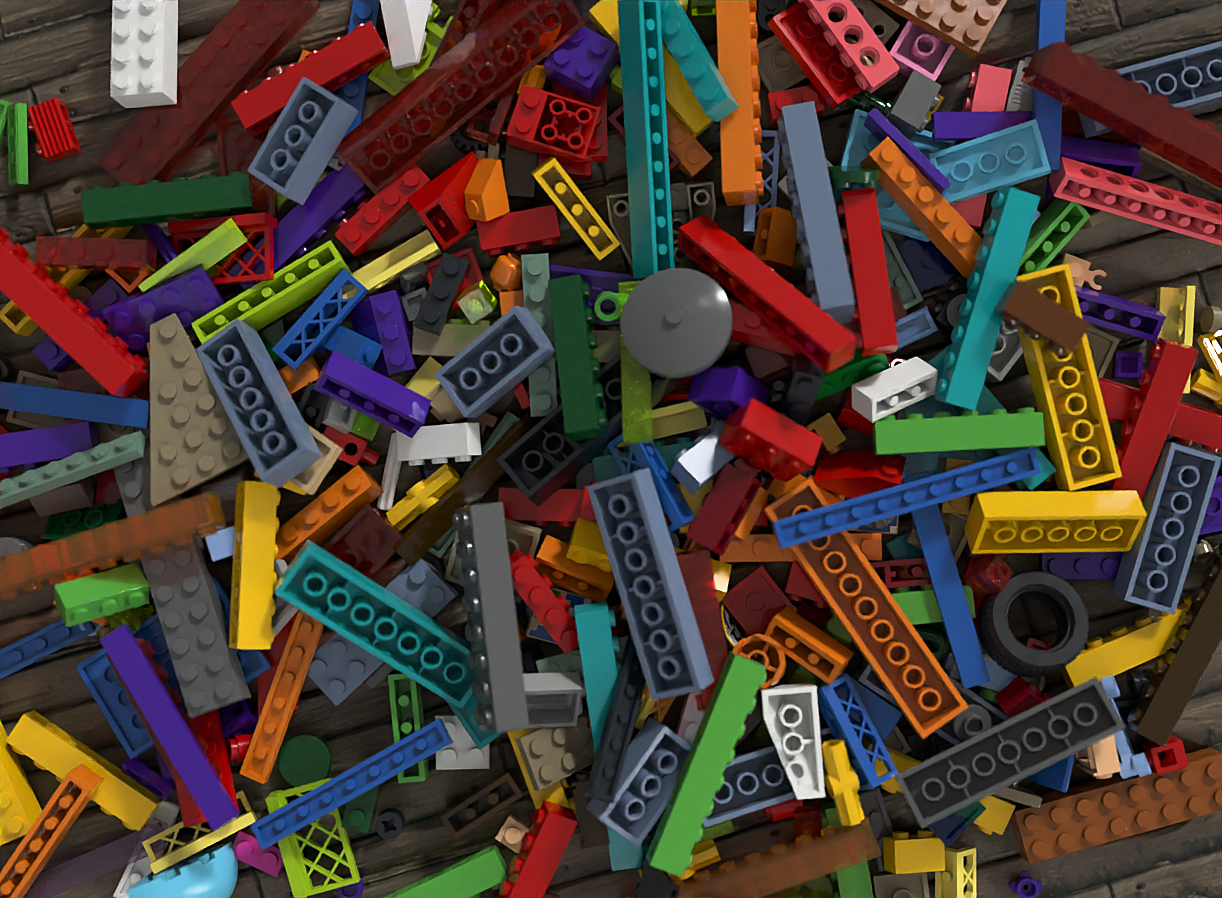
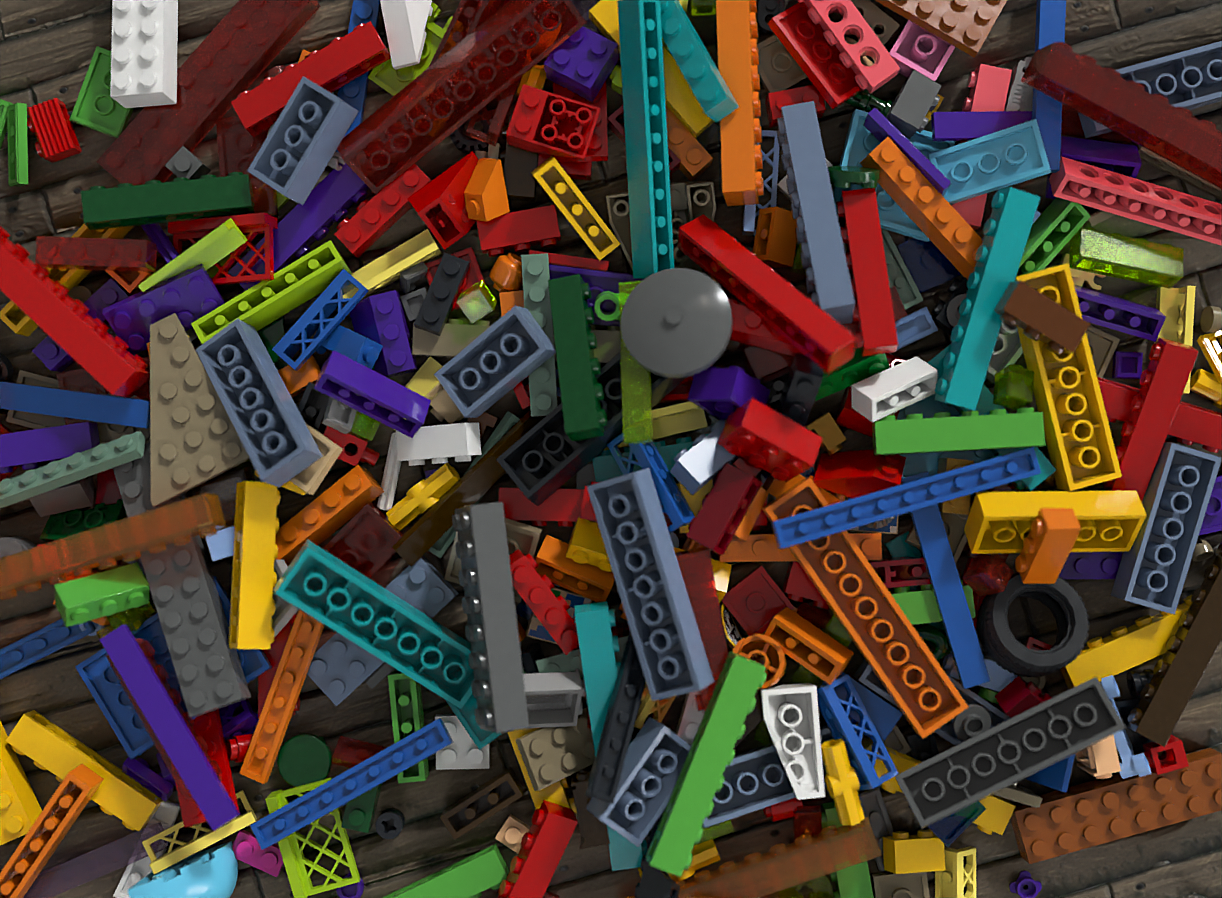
(94, 103): none -> bright green tile
(187, 165): none -> dark grey brick
(351, 752): none -> clear red plate
(575, 261): none -> red tile
(1013, 387): none -> clear neon green brick
(1047, 545): none -> orange brick
(1126, 257): none -> clear neon green brick

